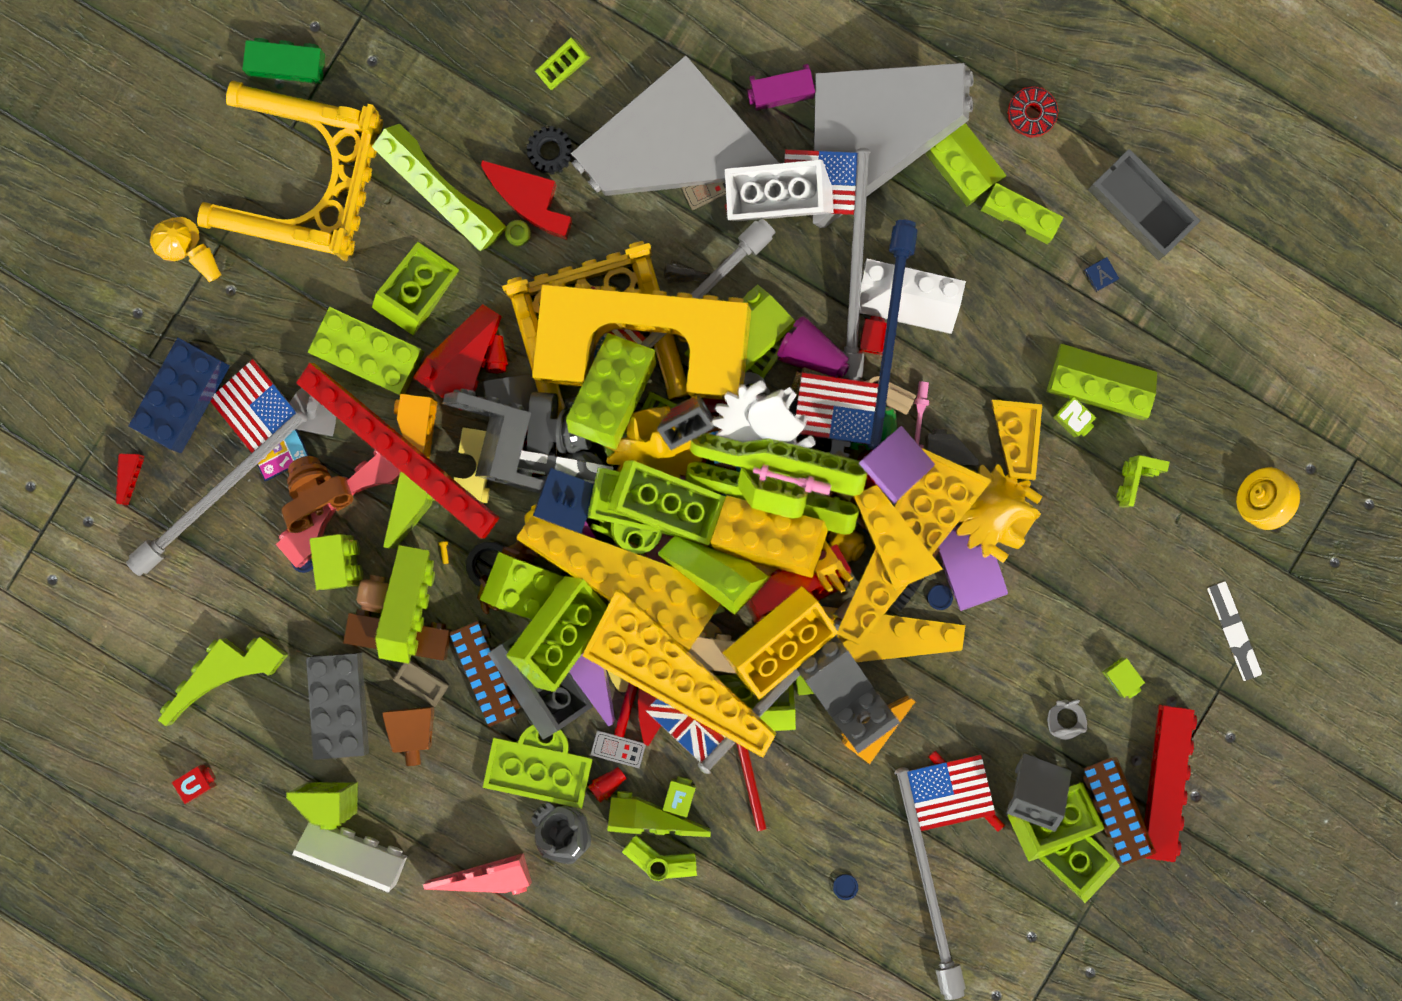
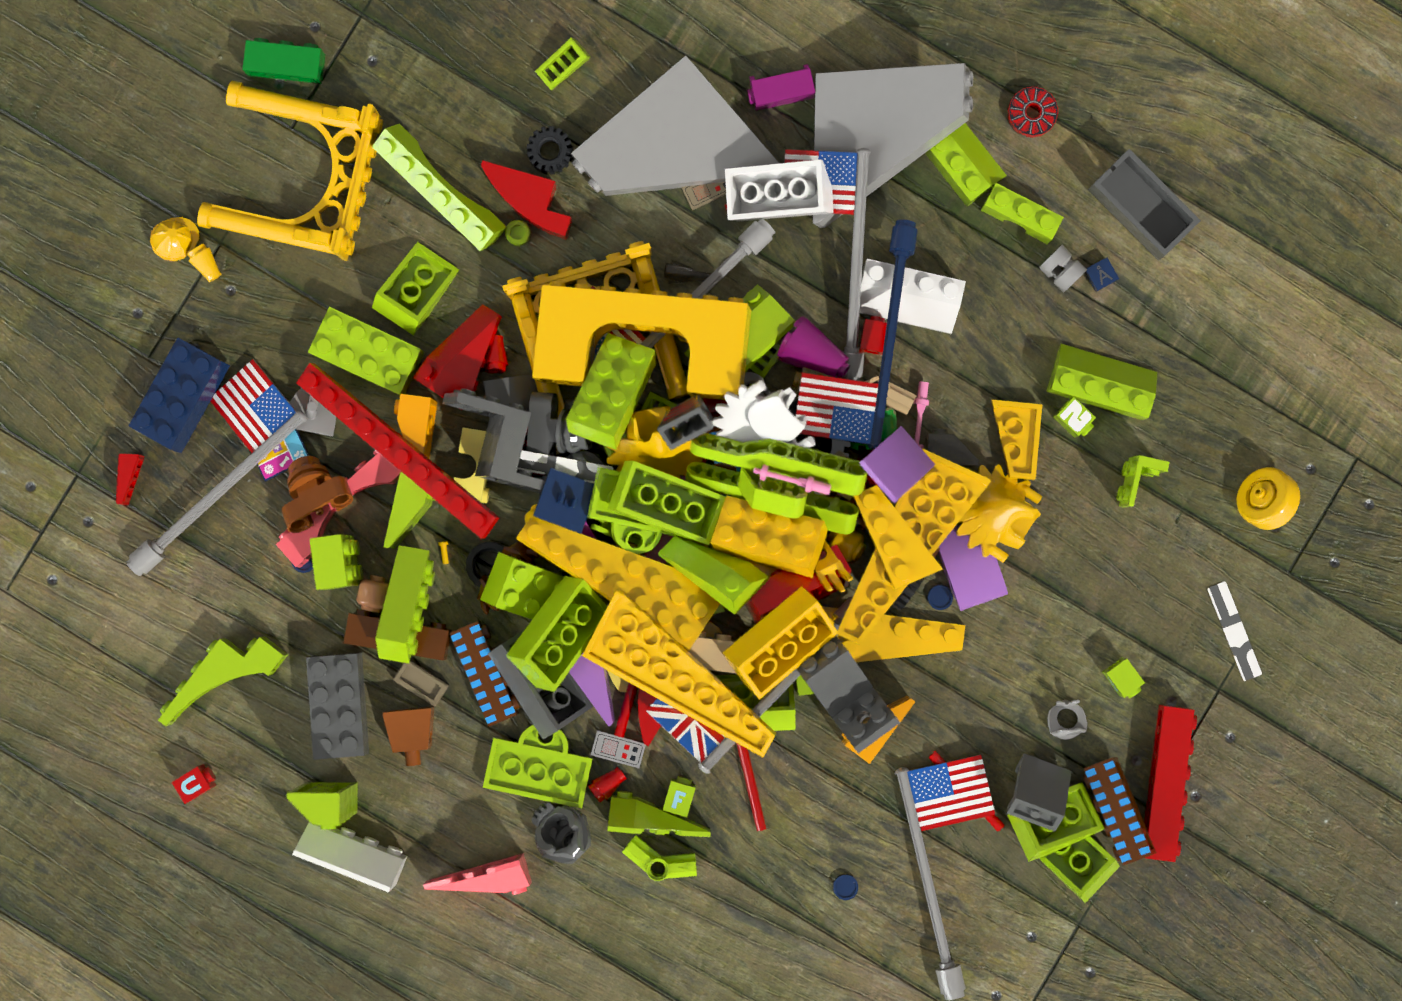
(1072, 268): none -> light grey wheel

